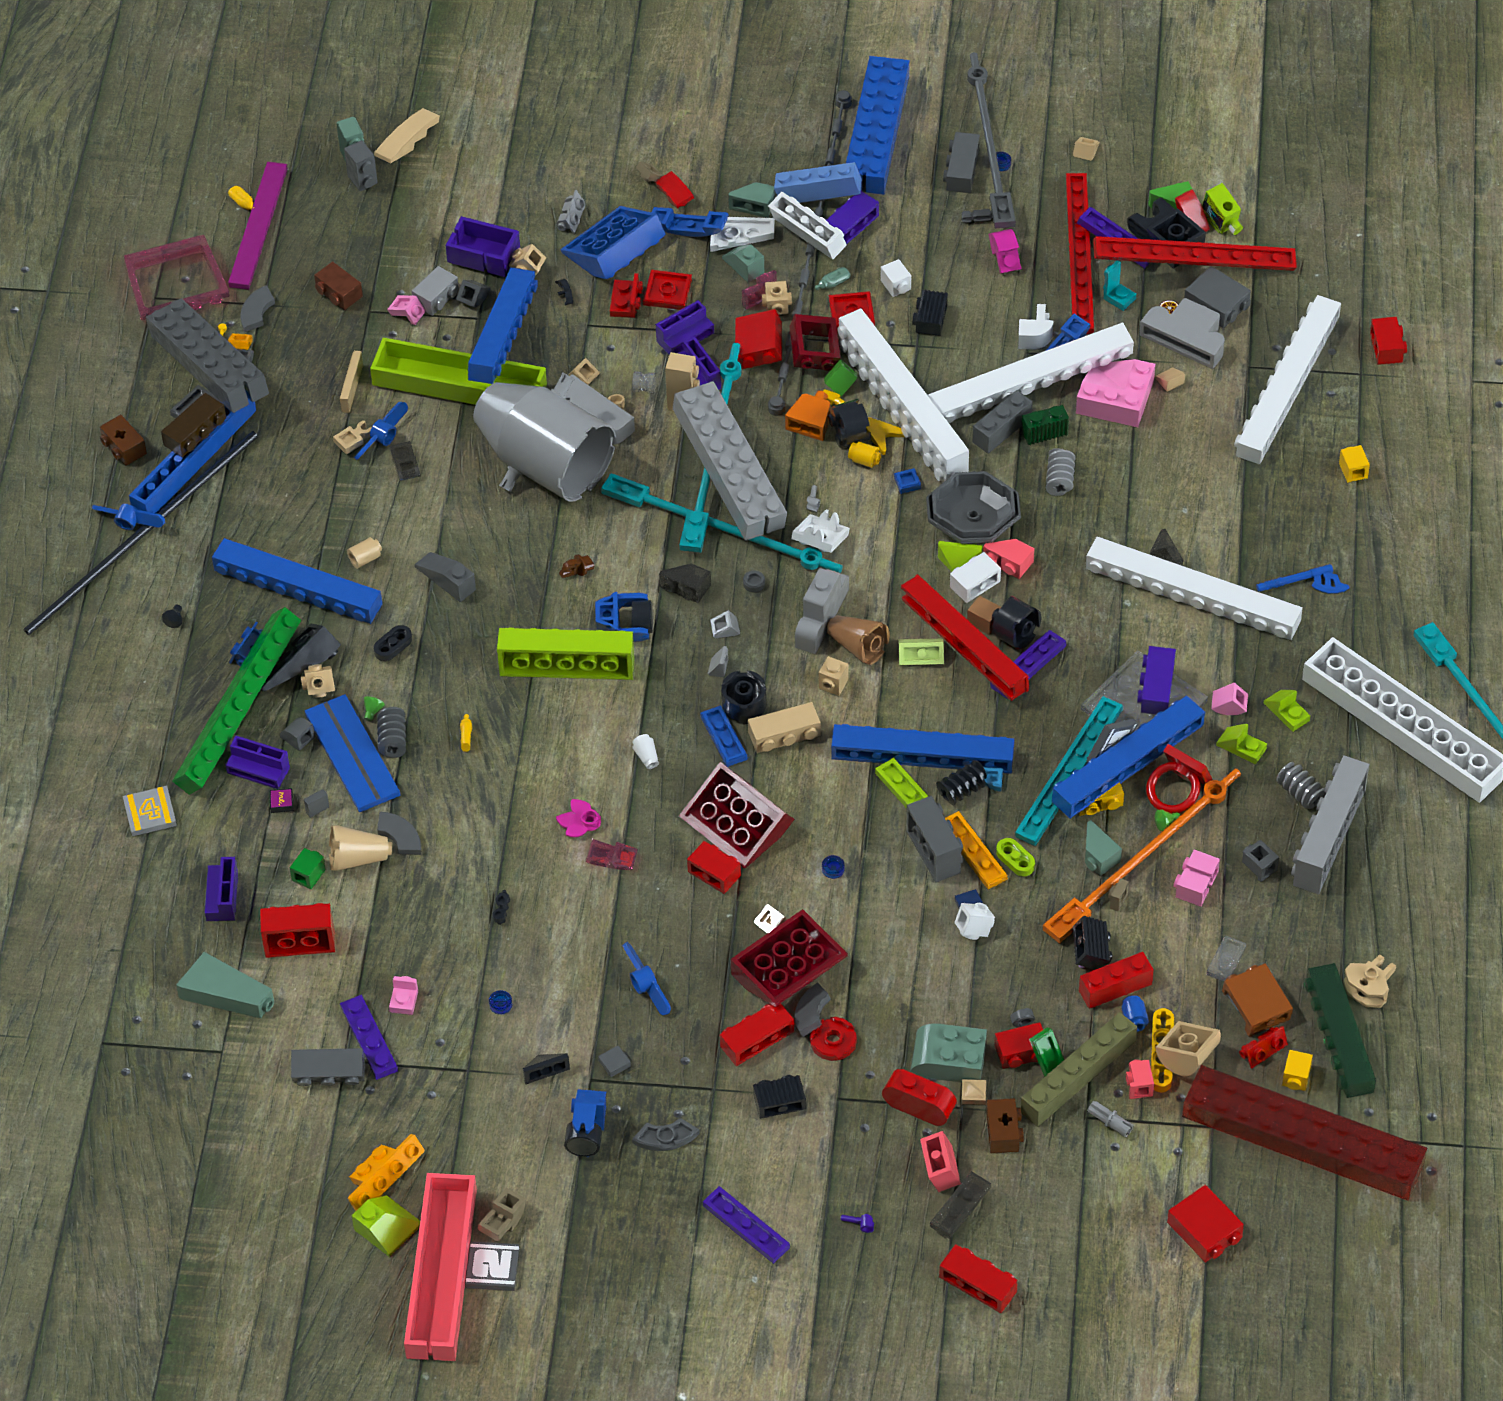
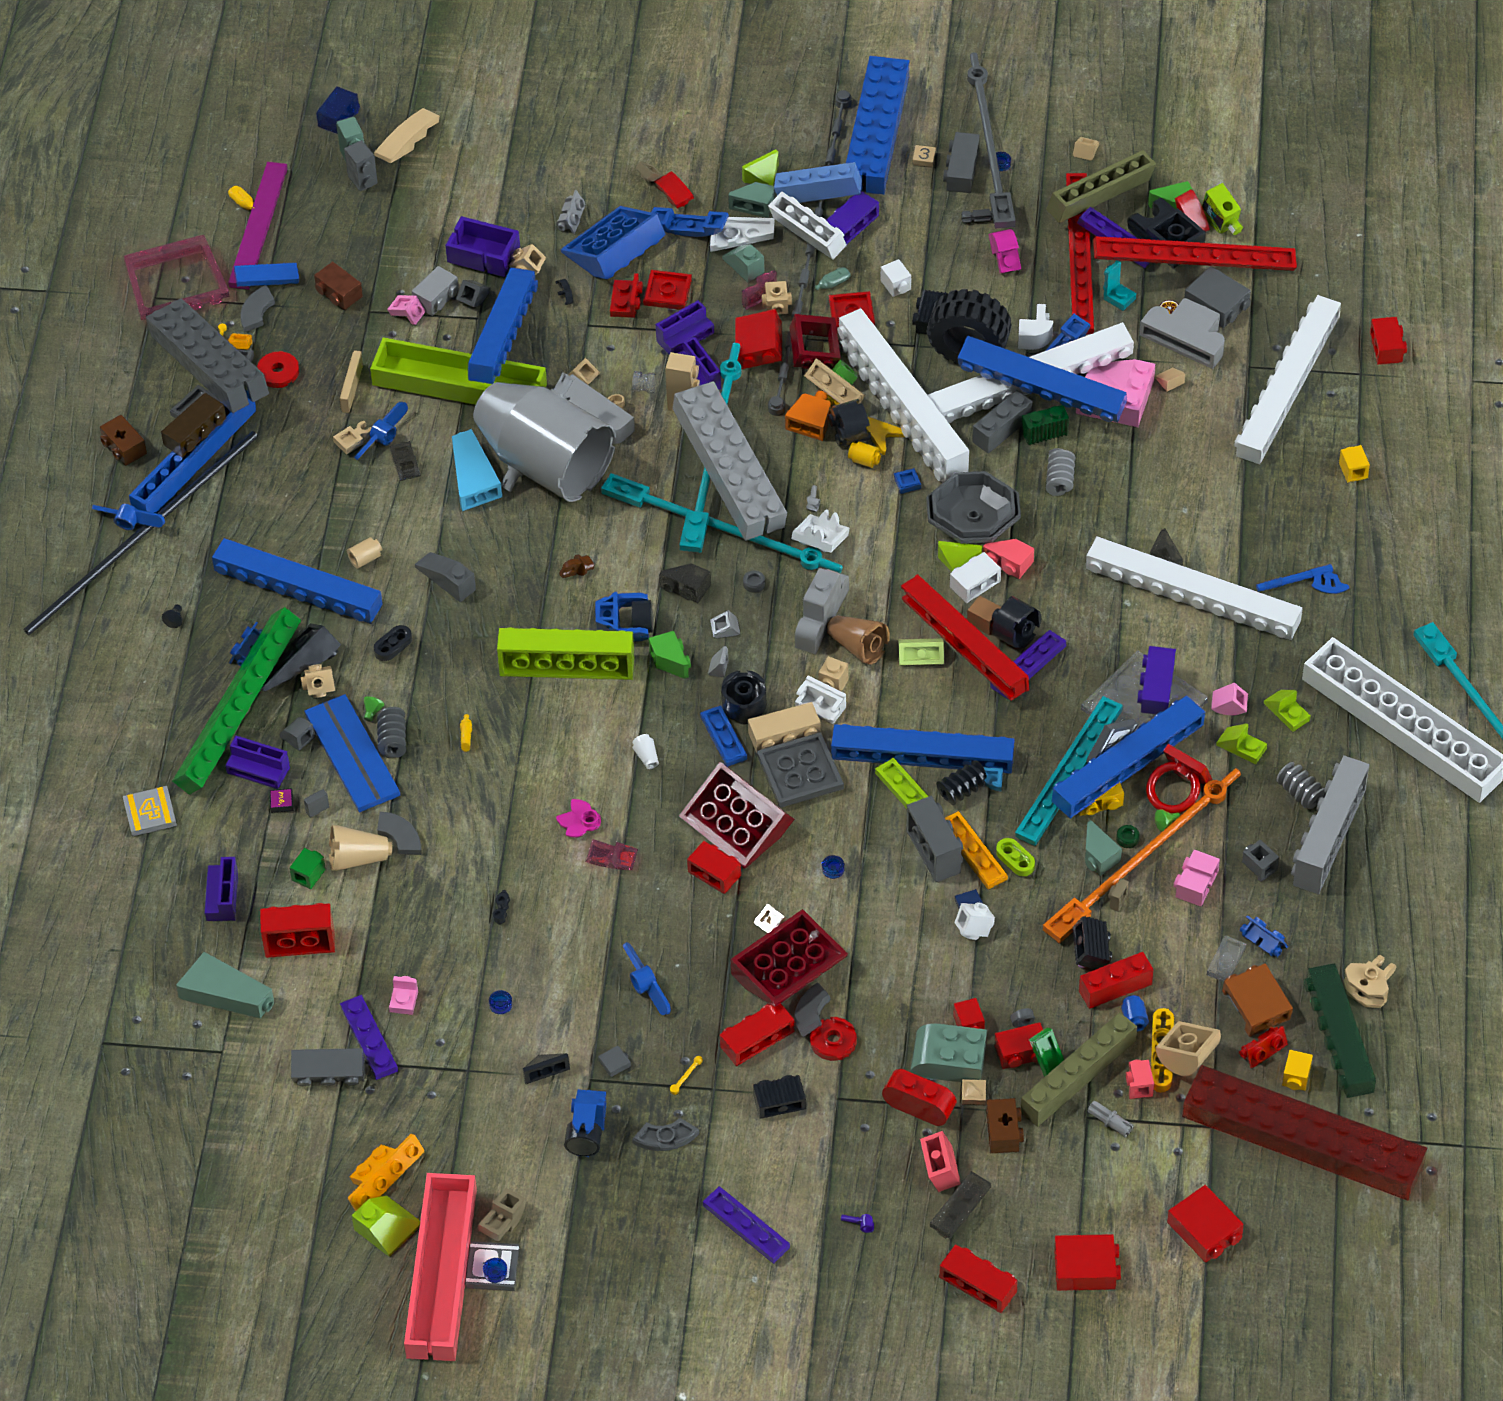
(266, 274): none -> blue tile
(279, 360): none -> red tile
(337, 107): none -> clear blue brick
(474, 472): none -> medium azure slope
(495, 1270): none -> clear blue tile
(669, 655): none -> bright green slope
(674, 1089): none -> yellow hinge
(762, 169): none -> lime slope
(800, 770): none -> dark grey plate
(826, 700): none -> white hinge
(832, 383): none -> tan tile
(924, 156): none -> tan tile
(968, 1014): none -> red brick
(971, 310): none -> black tyre
(1042, 379): none -> blue brick
(1086, 1262): none -> red brick
(1101, 186): none -> olive brick
(1127, 836): none -> dark green tile
(1271, 940): none -> blue hinge

